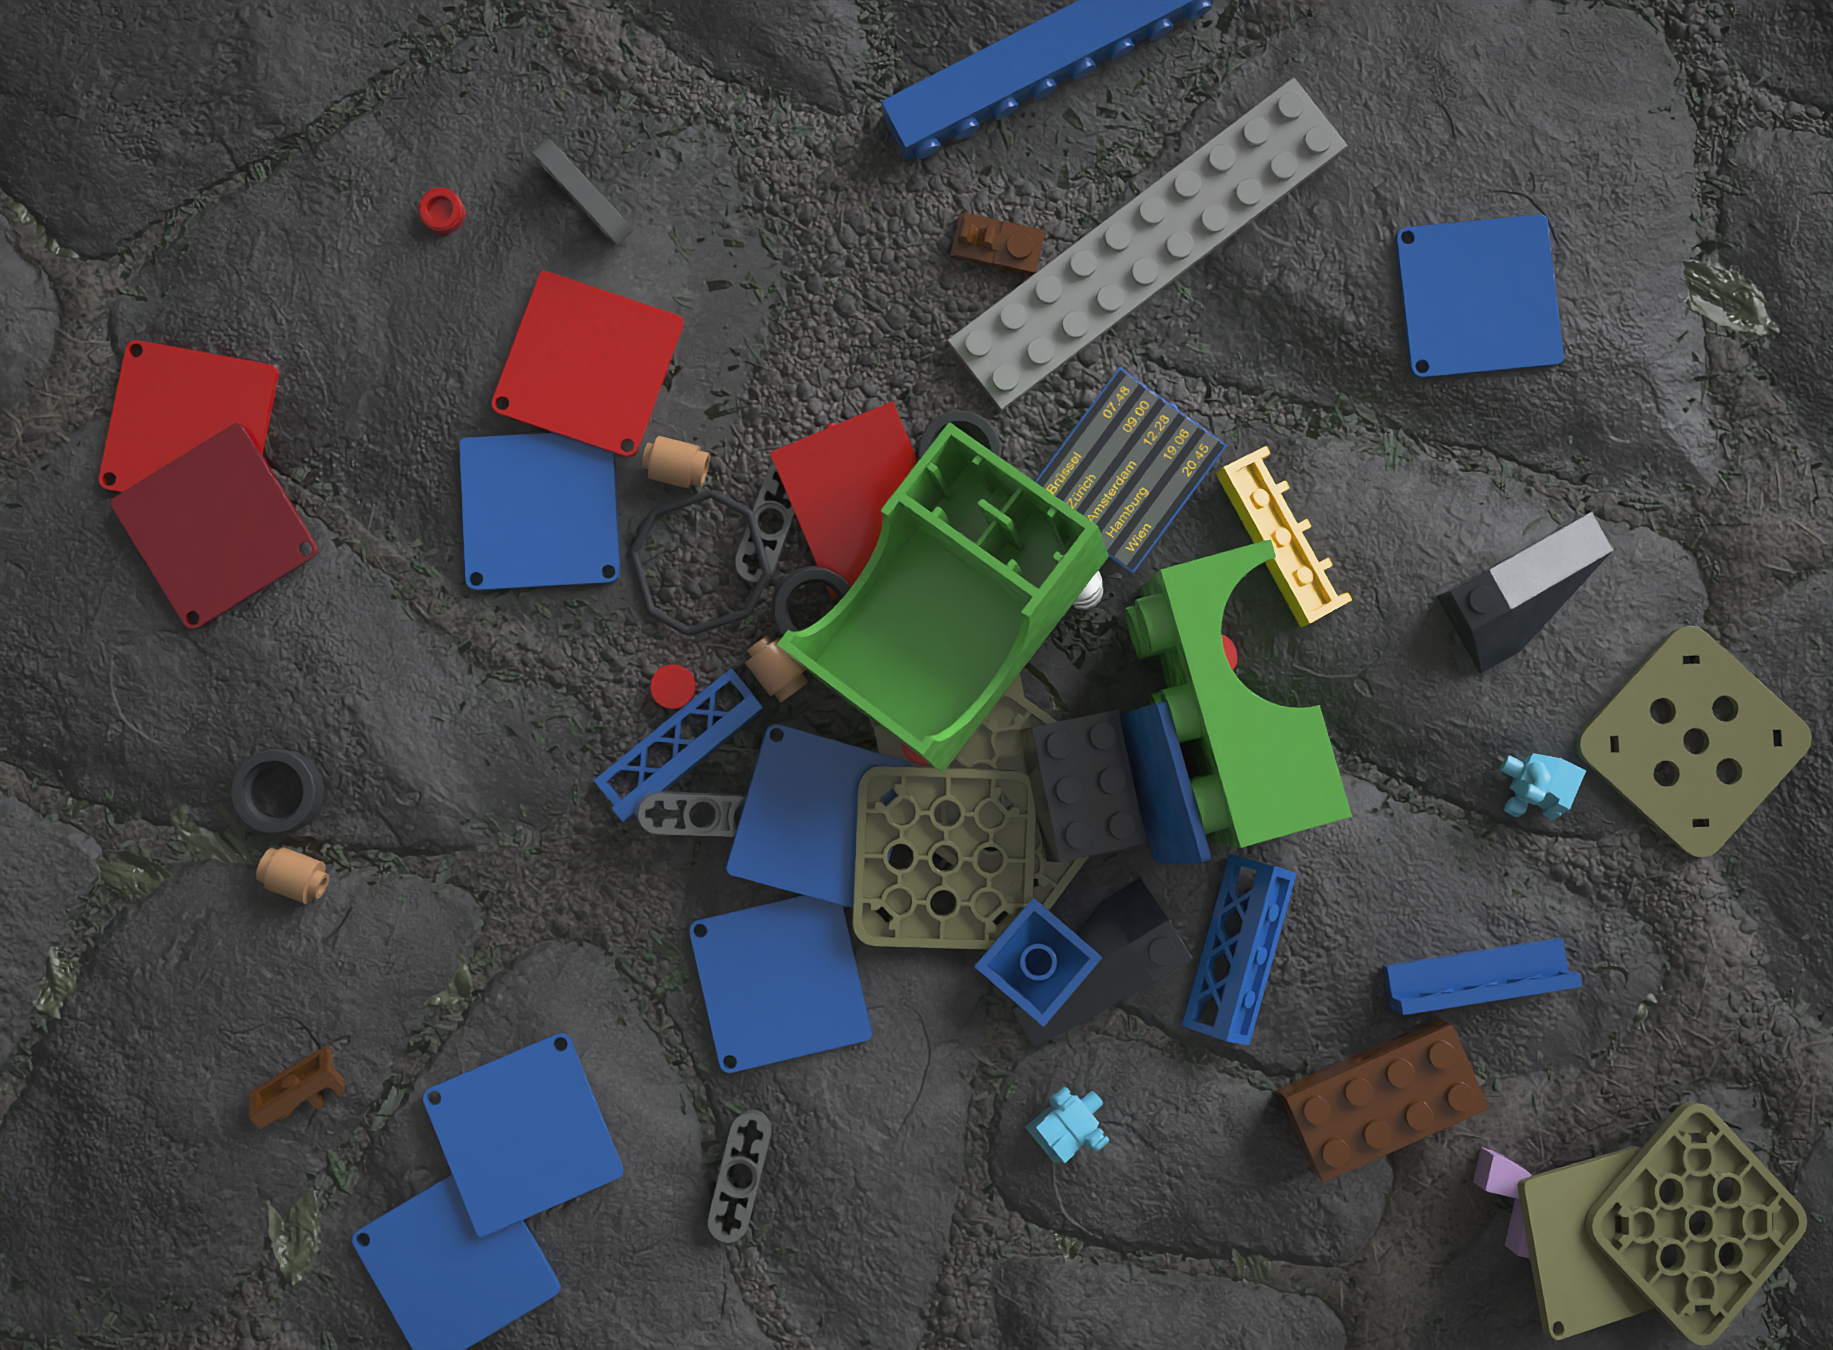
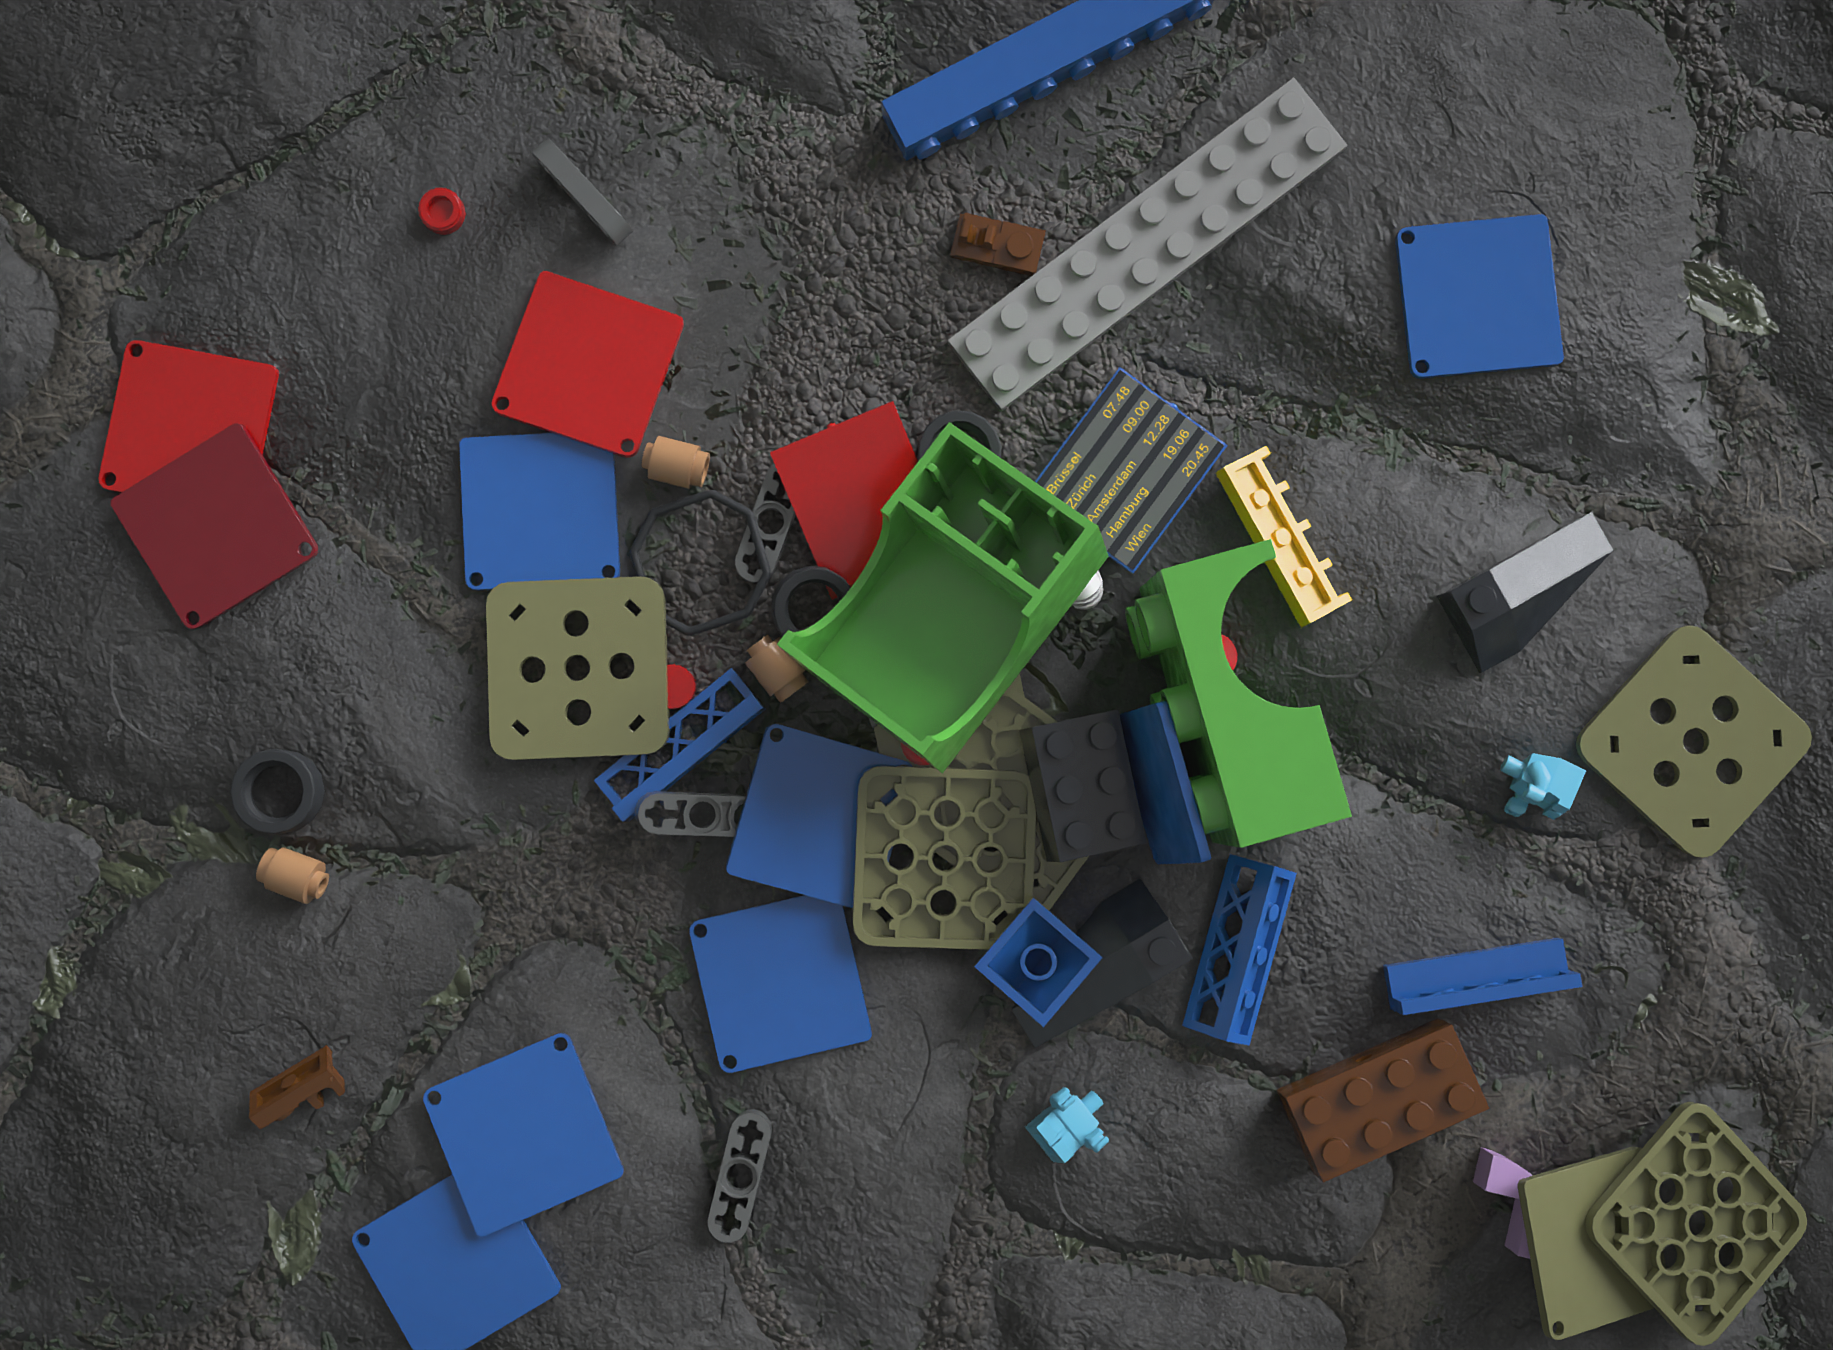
(543, 635): none -> olive piece

